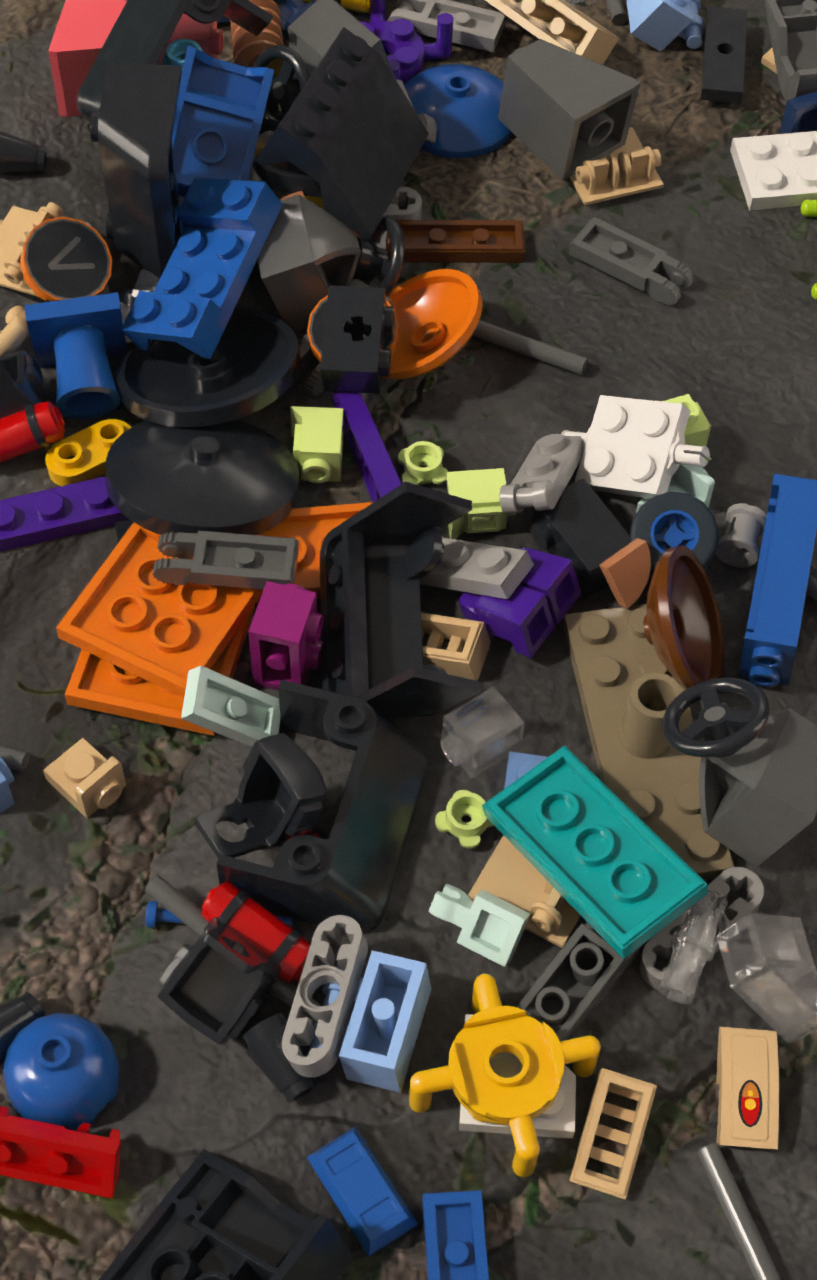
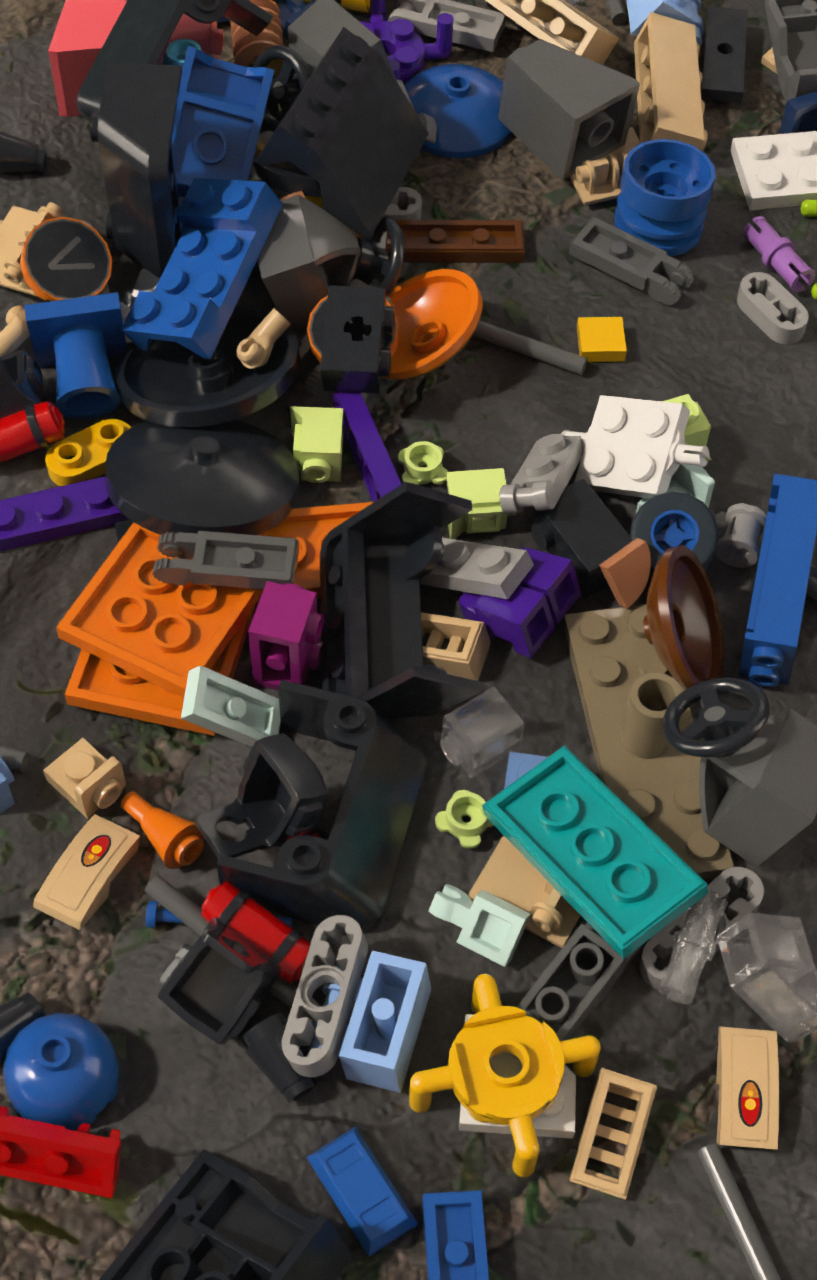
(84, 871): none -> tan slope
(172, 836): none -> orange cone
(257, 347): none -> tan arm
(601, 339): none -> yellow tile
(665, 194): none -> blue wheel
(669, 82): none -> tan brick
(768, 310): none -> light grey beam
(779, 254): none -> medium lavender pin

